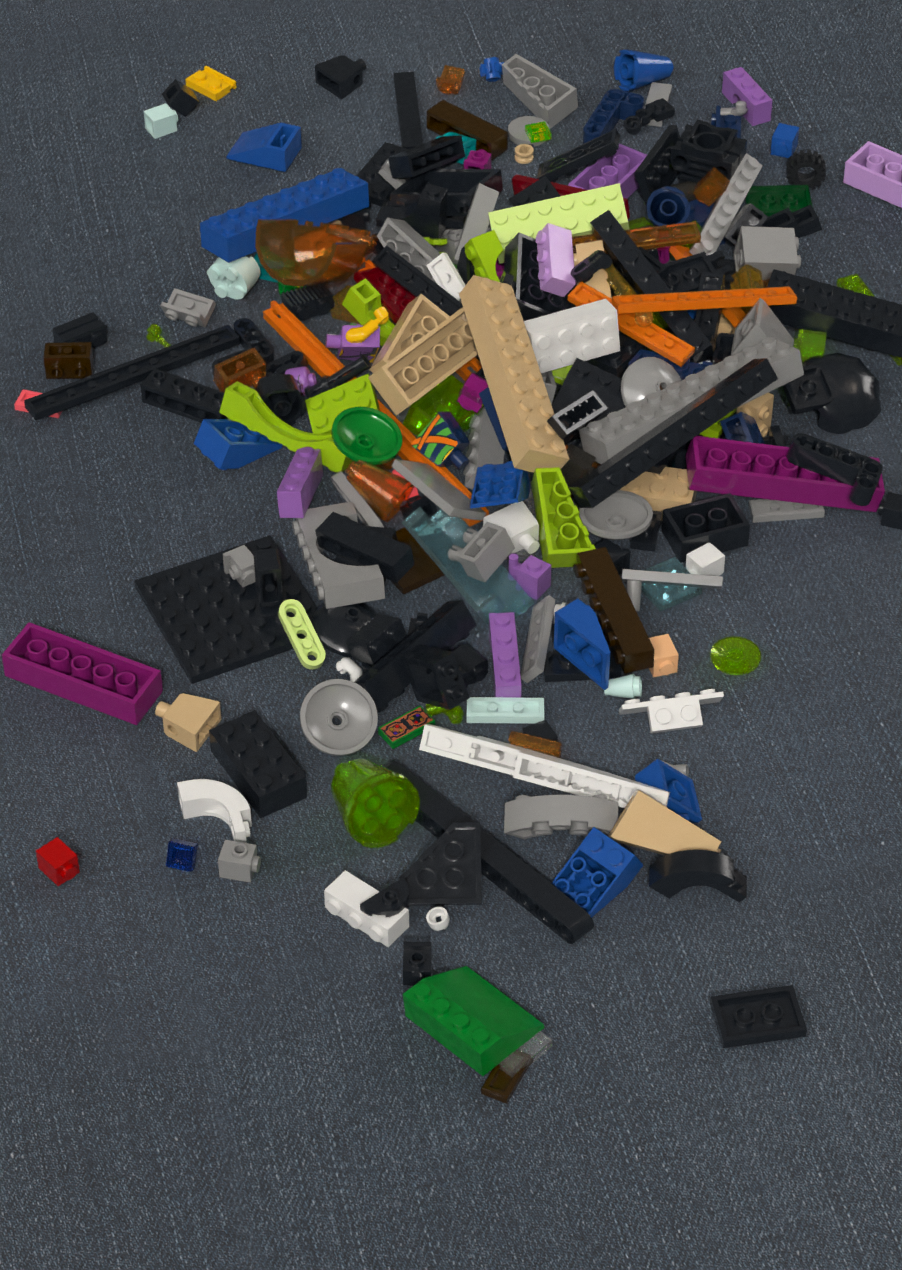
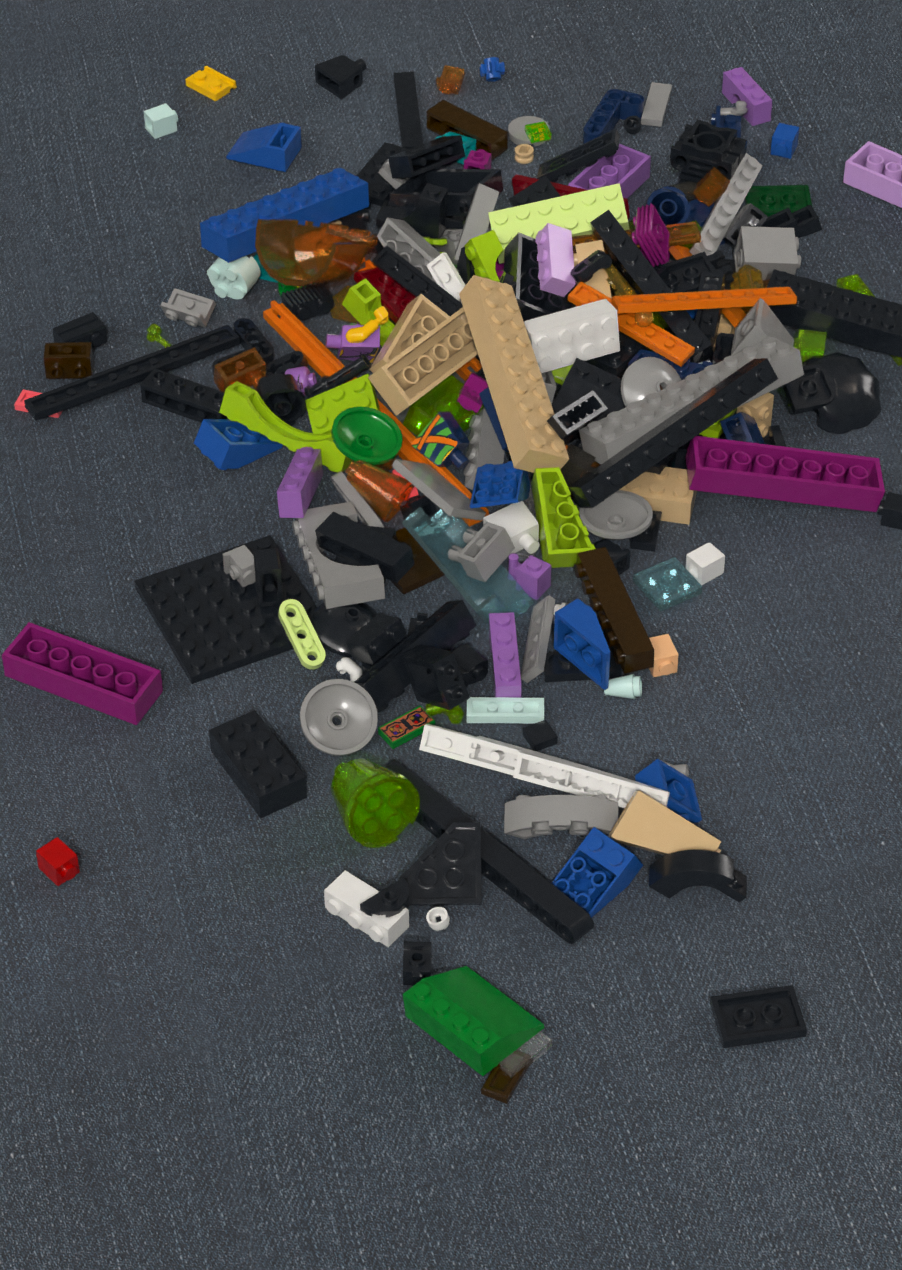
(180, 98): black brick -> none
(181, 855): clear blue tile -> none
(189, 719): tan torso -> none
(216, 799): white arch -> none
(238, 861): light grey brick -> none
(536, 744): clear orange tile -> none
(539, 90): light grey wedge -> none
(636, 577): light grey piece -> none
(640, 69): blue cone -> none
(651, 235): none -> magenta brick
(655, 110): black plate -> none
(656, 167): black plate -> none
(672, 713): white bracket -> none
(705, 521): black brick -> none
(735, 655): clear neon green dish -> none
(774, 510): light grey tile -> none
(806, 160): black tyre -> none
(838, 464): black beam -> none

